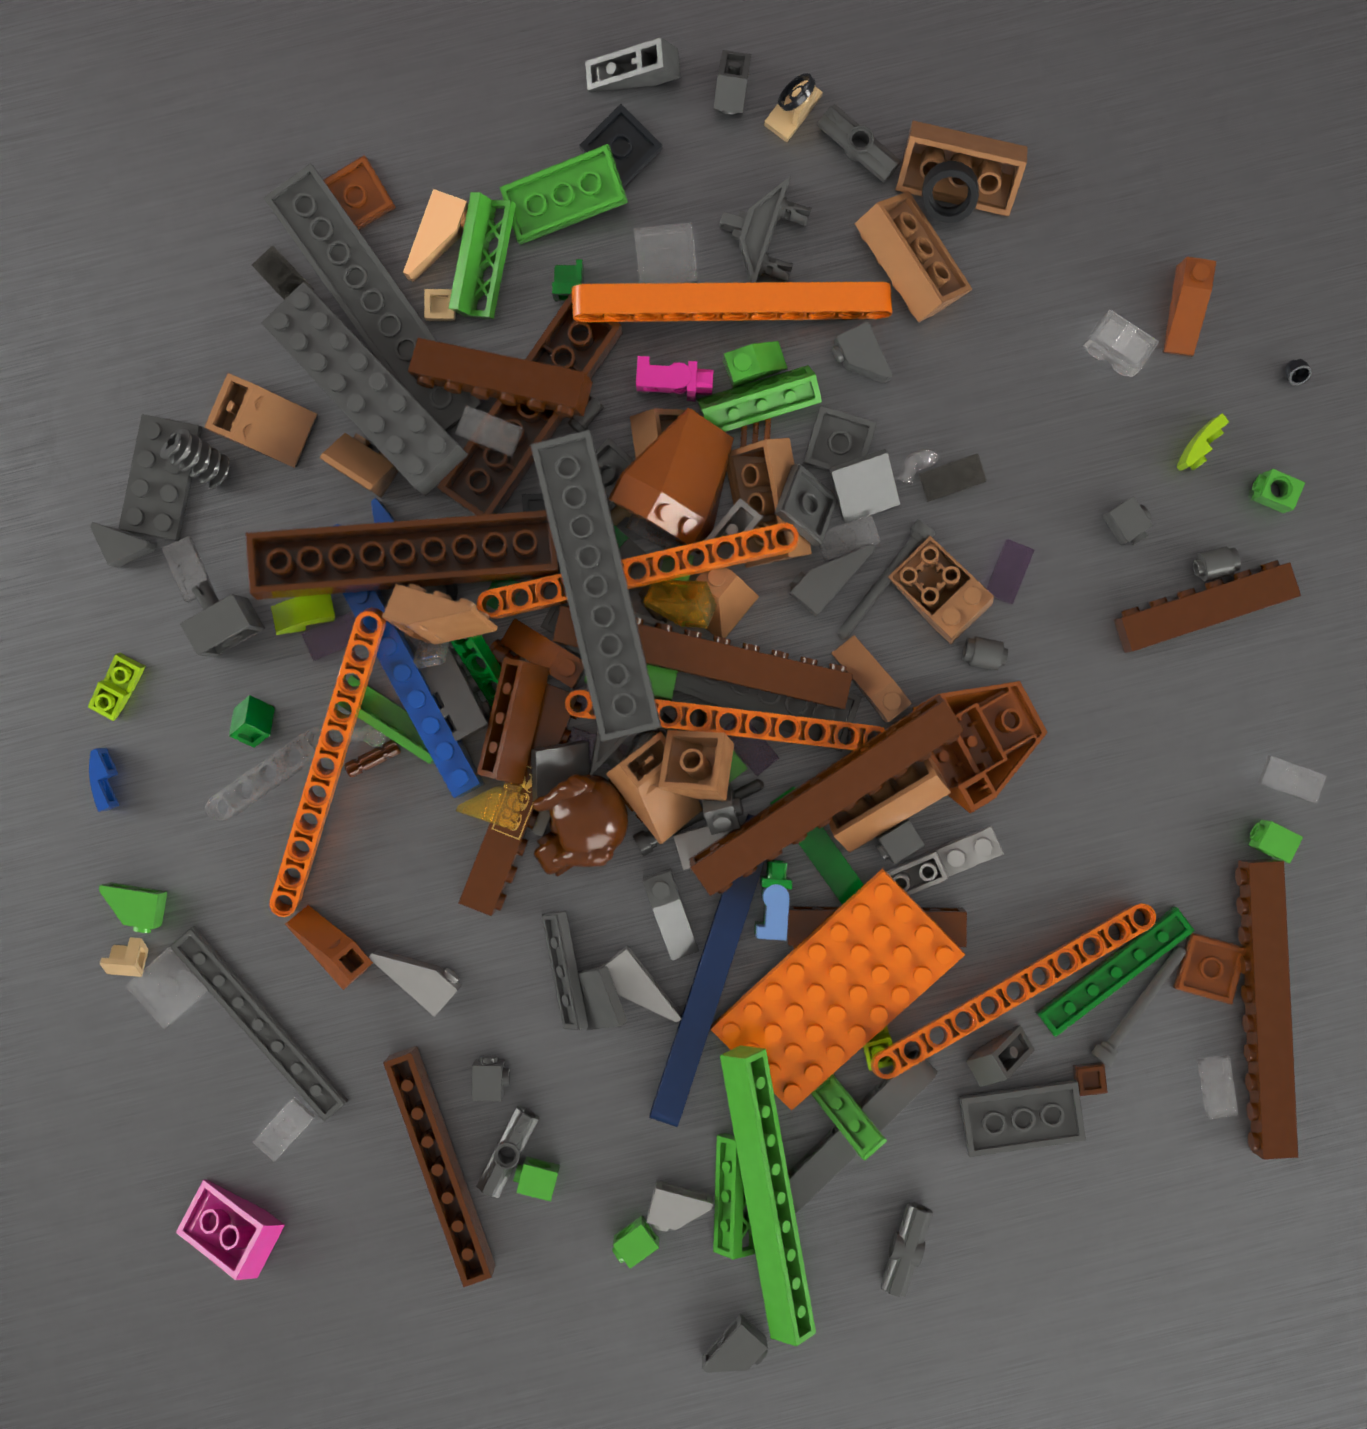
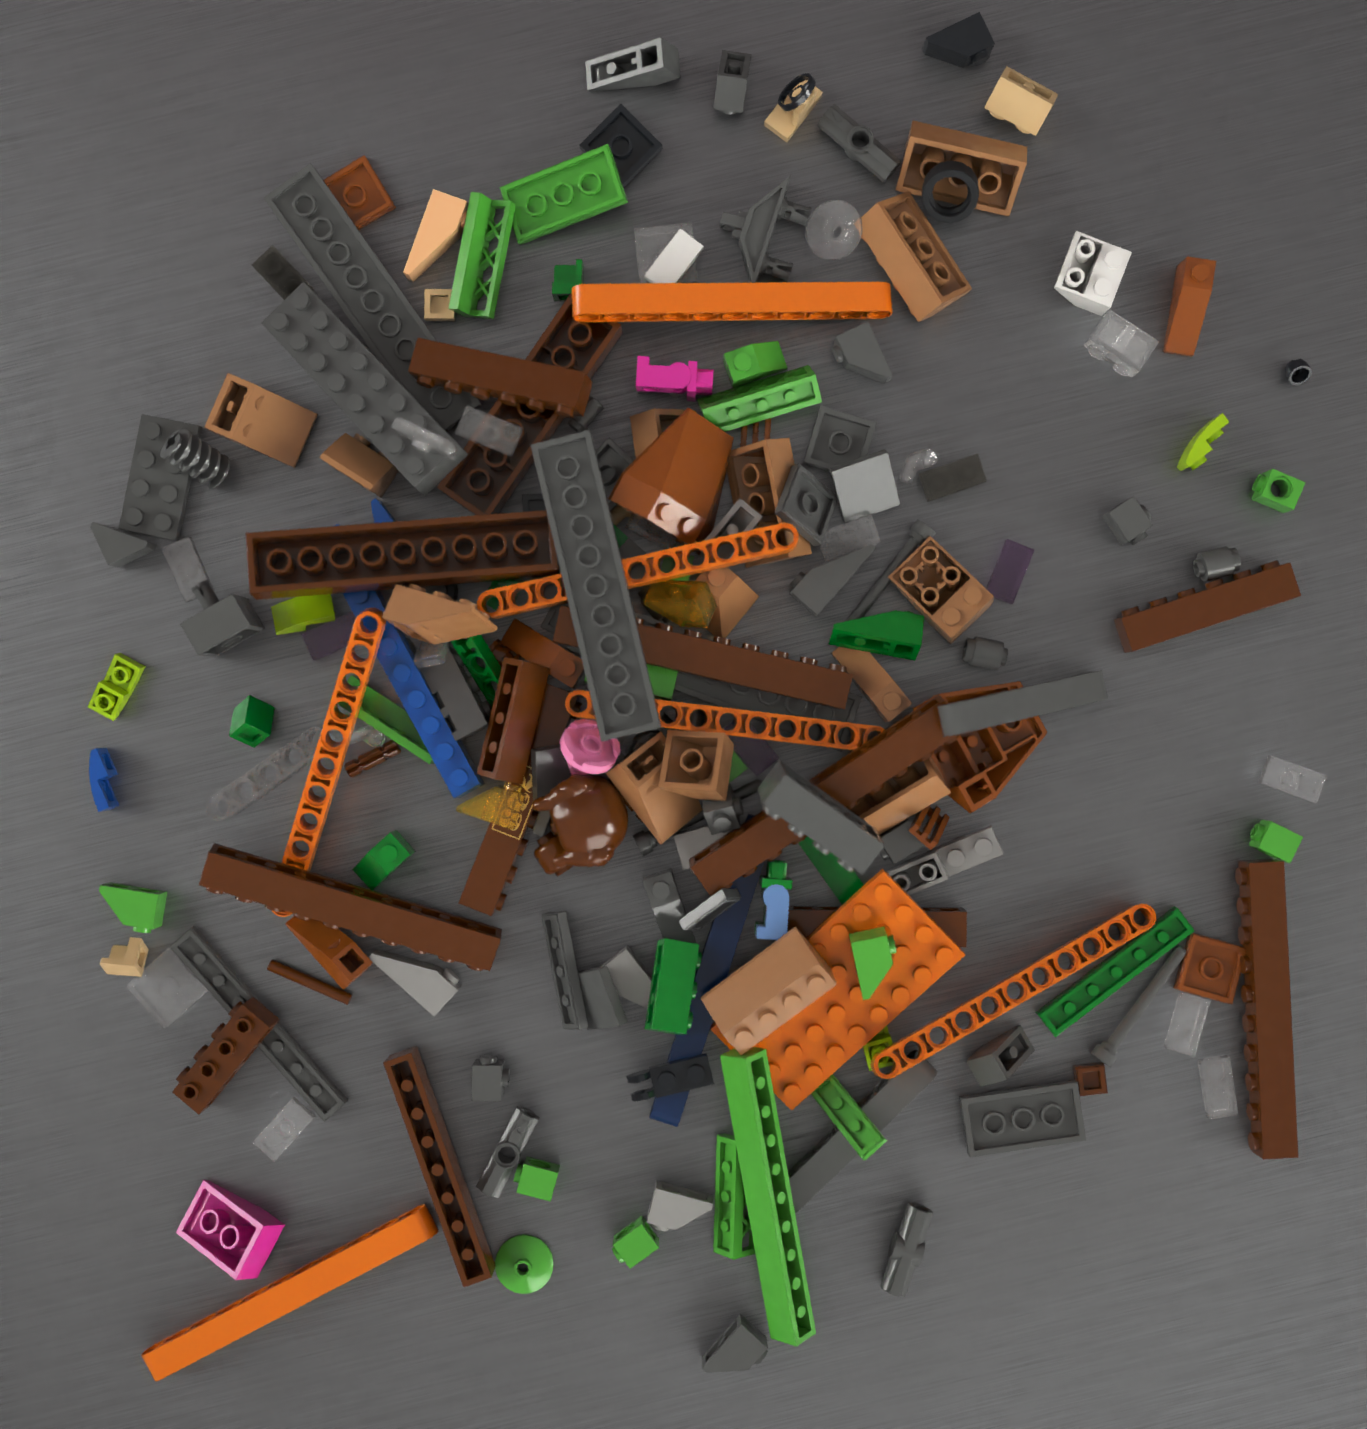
(225, 1055): none -> reddish brown brick
(290, 1292): none -> orange beam
(309, 982): none -> reddish brown bar
(350, 907): none -> reddish brown brick
(383, 859): none -> green slope
(424, 439): none -> clear plate
(525, 1250): none -> bright green dish
(584, 749): none -> bright pink tile
(673, 987): none -> green brick
(673, 1077): none -> black hinge
(674, 259): none -> white tile
(710, 909): none -> tile
(768, 990): none -> medium nougat slope
(820, 818): none -> dark grey brick
(822, 226): none -> clear dish
(872, 957): none -> bright green slope
(886, 633): none -> green slope
(933, 817): none -> dark orange tile
(961, 43): none -> black slope
(1020, 101): none -> tan brick
(1022, 703): none -> dark grey beam
(1092, 273): none -> white slope
(1187, 1024): none -> clear tile

